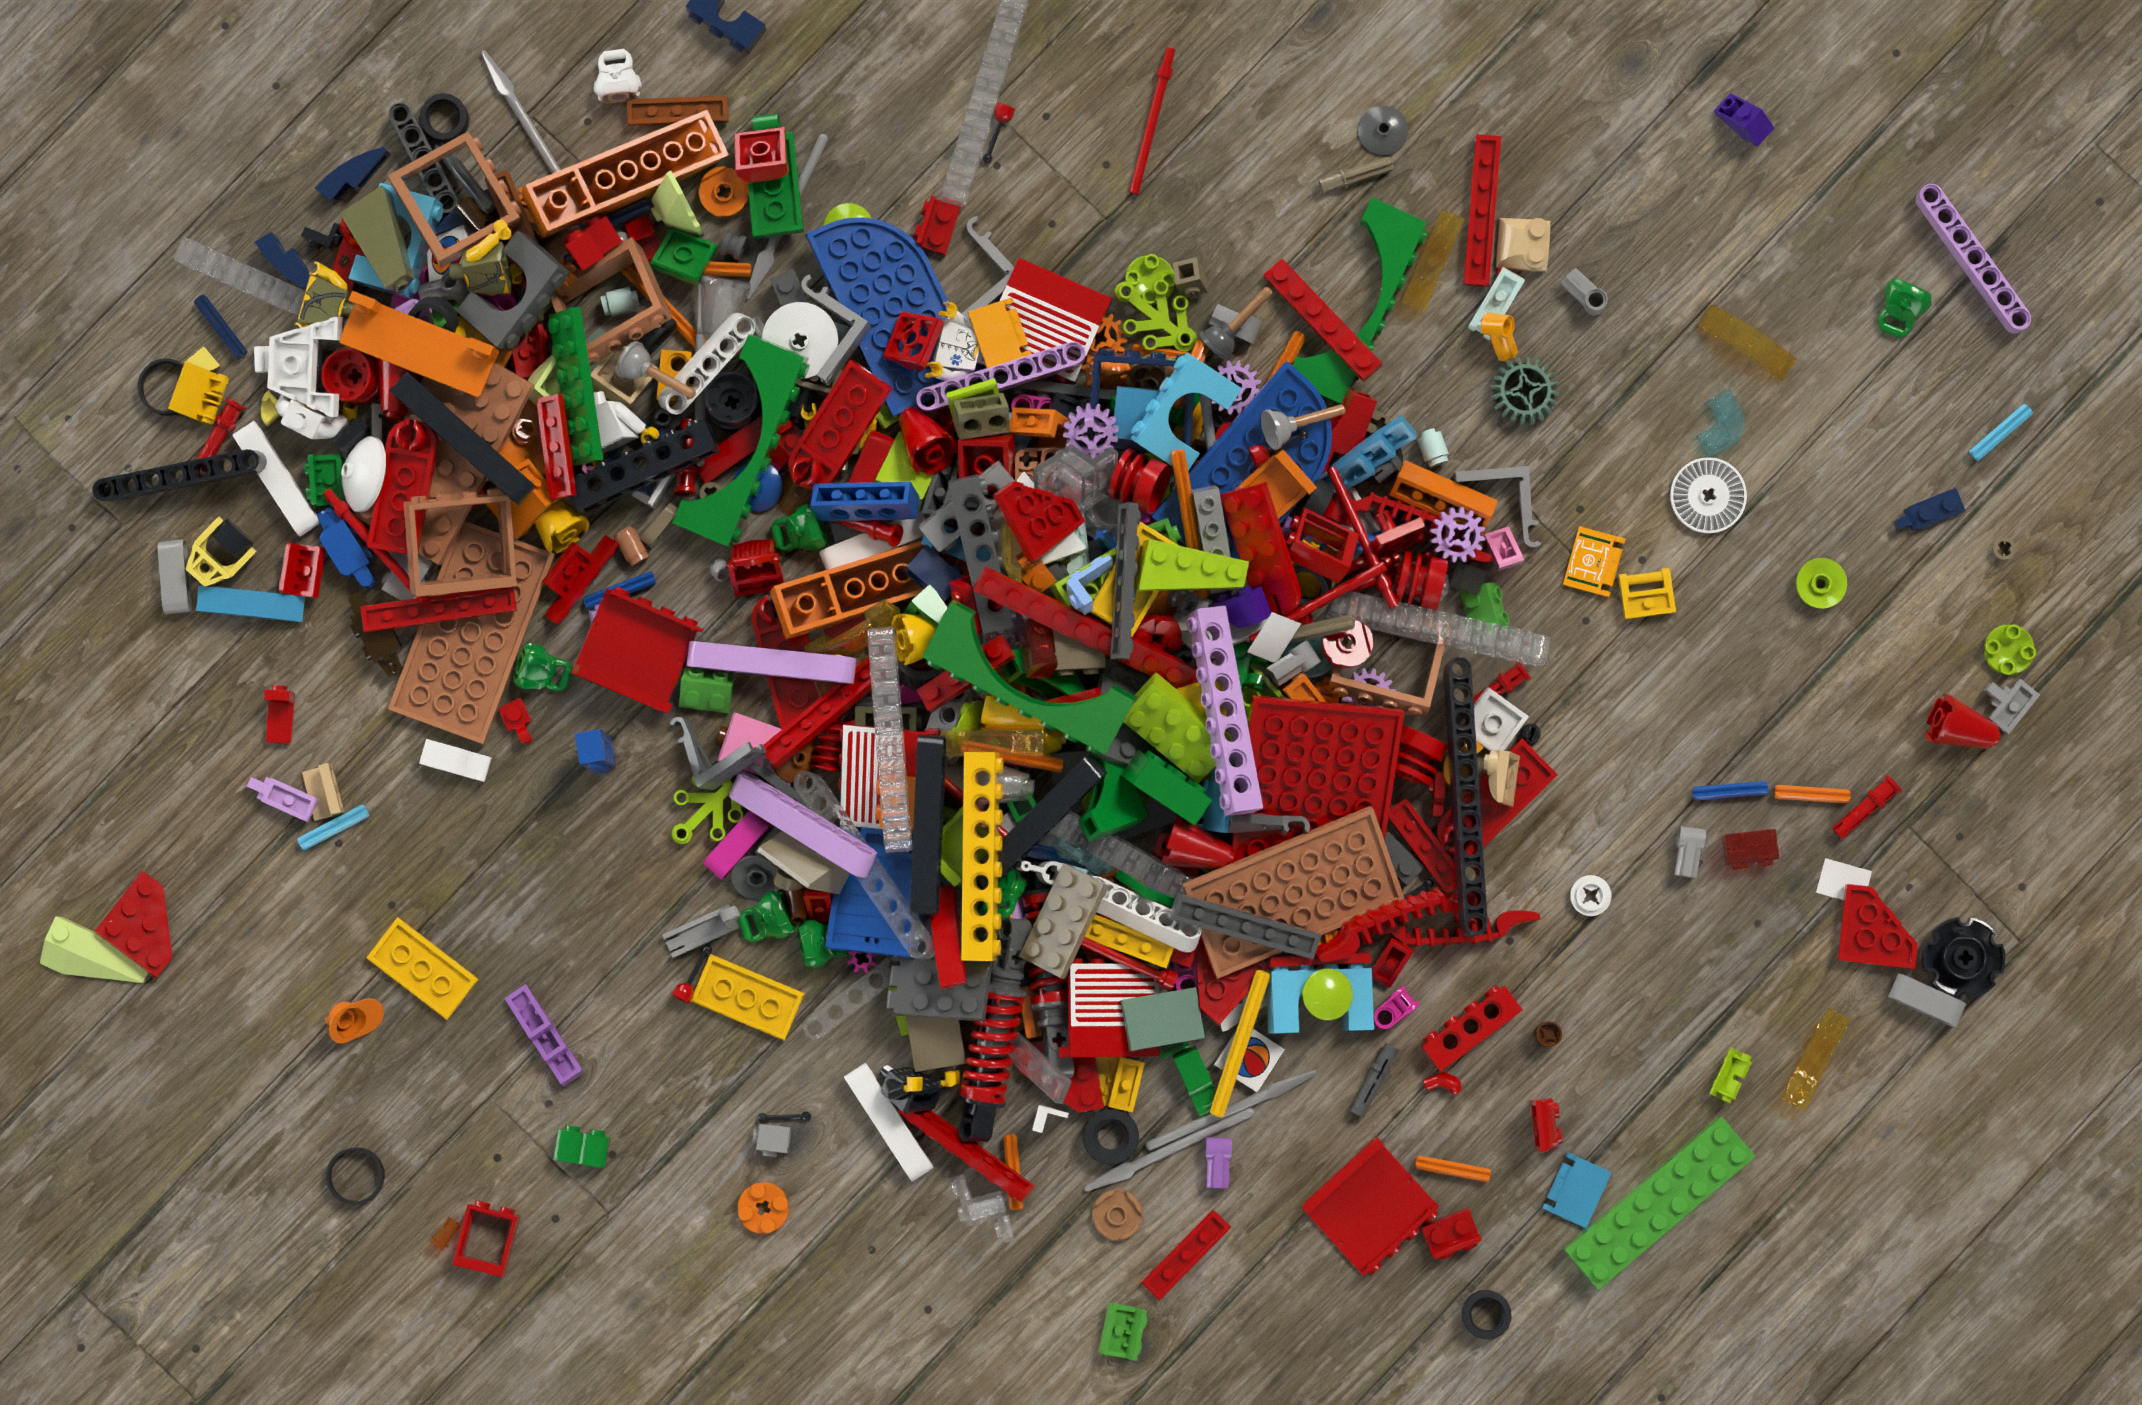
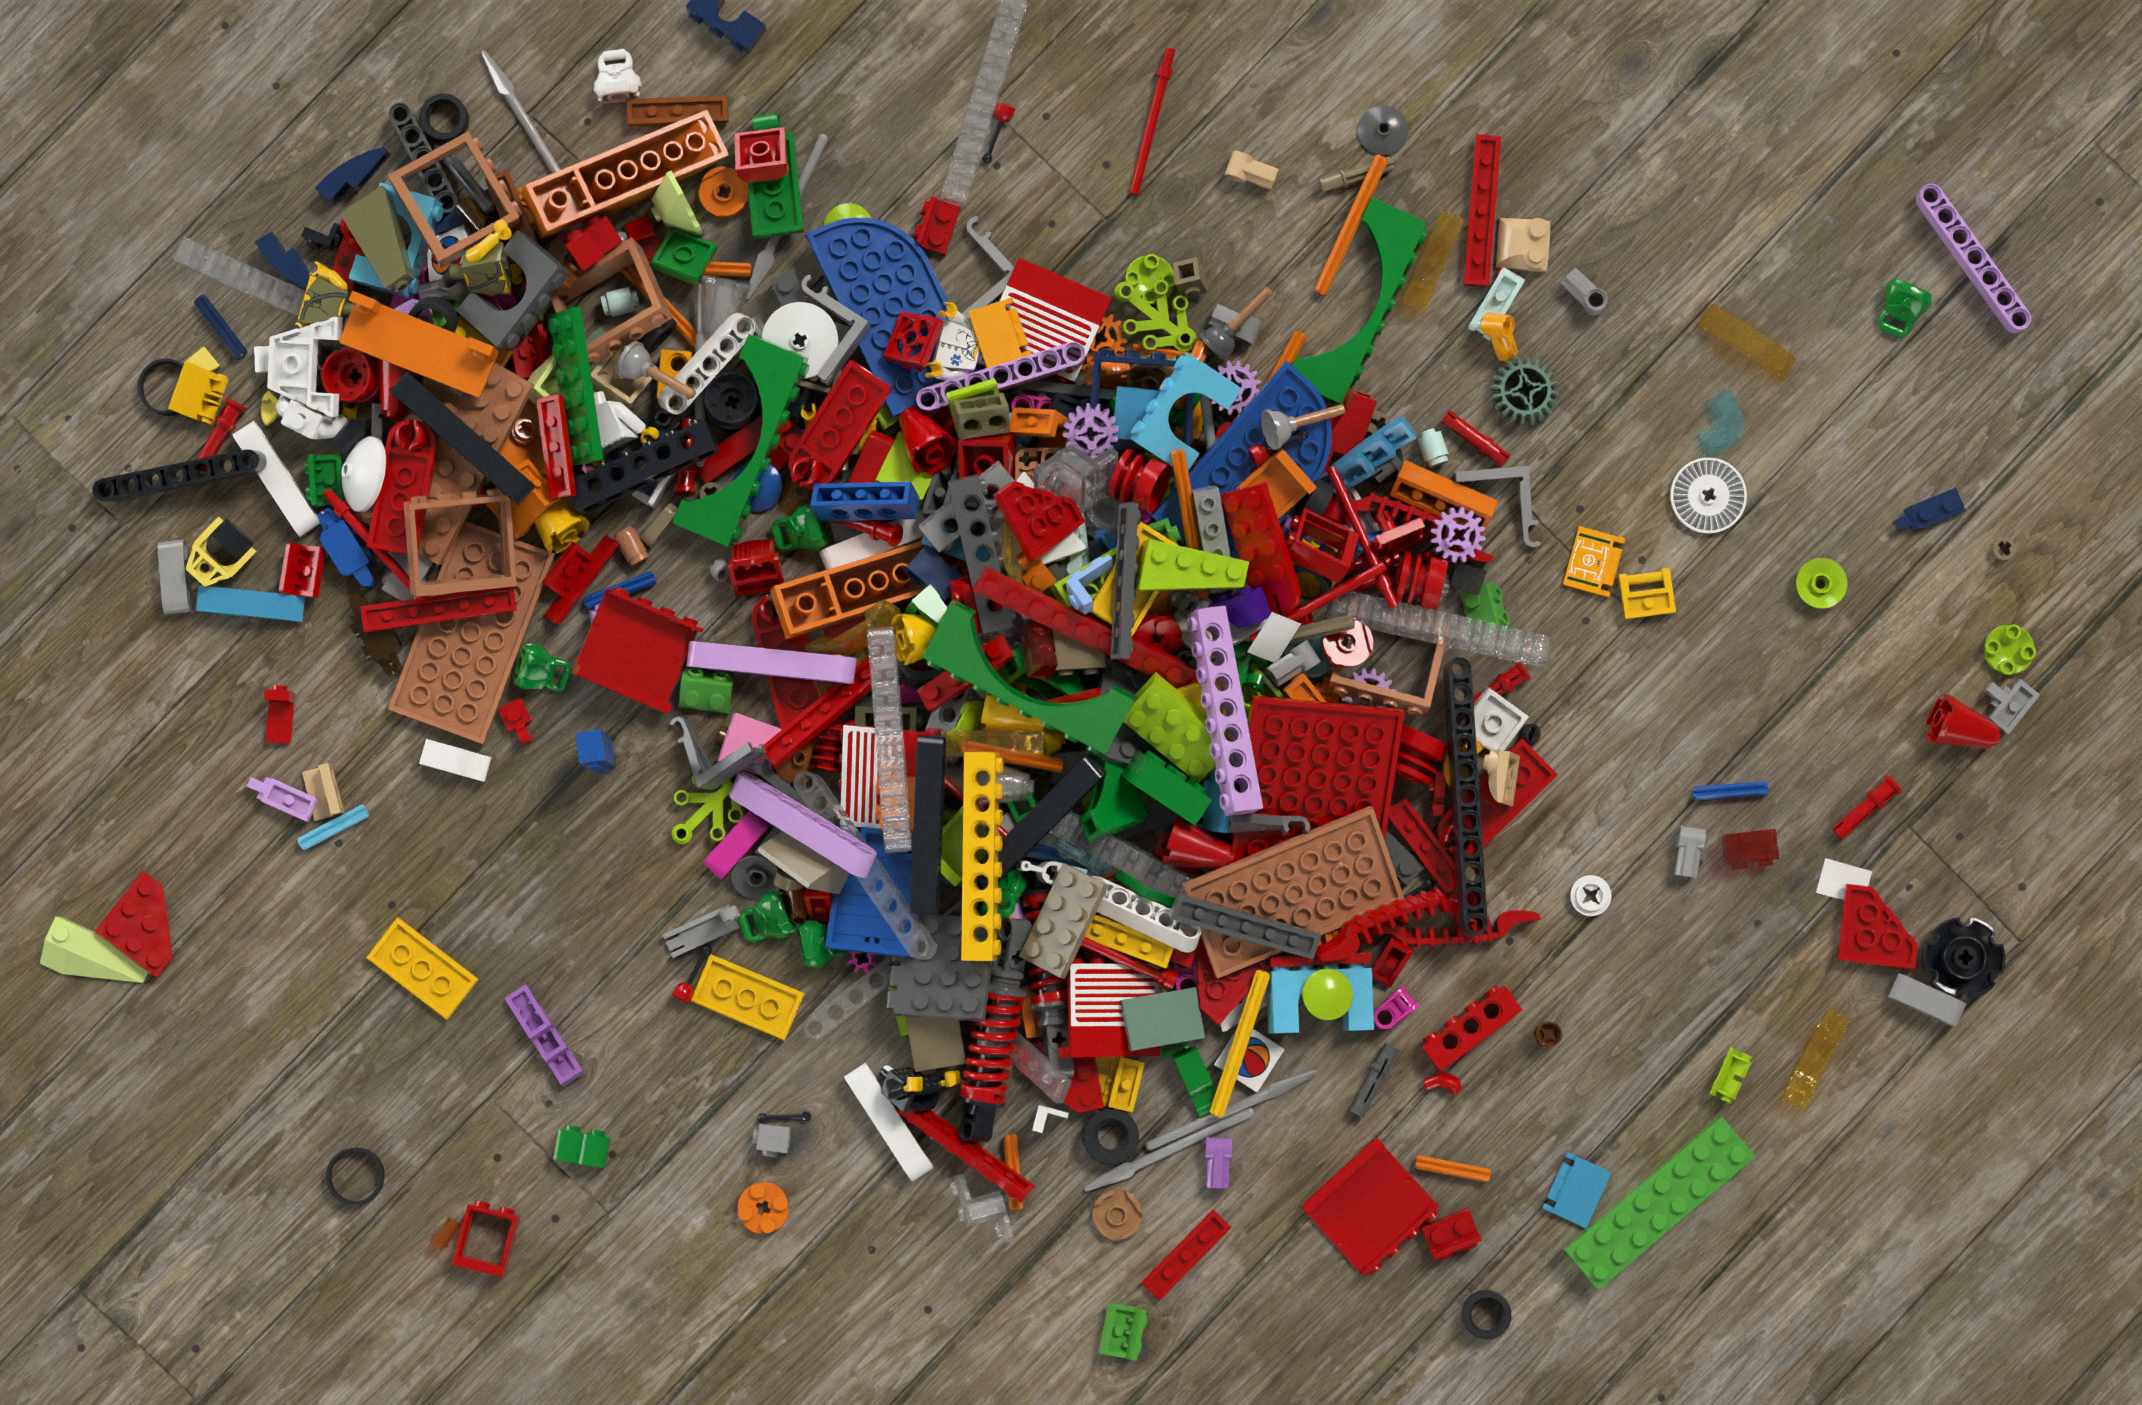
(354, 1019): orange piece -> none
(628, 212): dark blue axle -> none
(733, 245): dark grey wheel -> none
(948, 940): red slope -> none
(1246, 169): none -> tan piece
(1323, 320): red plate -> none
(1351, 225): none -> orange axle
(1475, 438): none -> red pin
(1504, 549): bright pink slope -> none
(1544, 1124): red slope -> none
(1744, 119): dark purple slope -> none
(1812, 794): orange axle -> none
(2001, 432): medium azure axle -> none

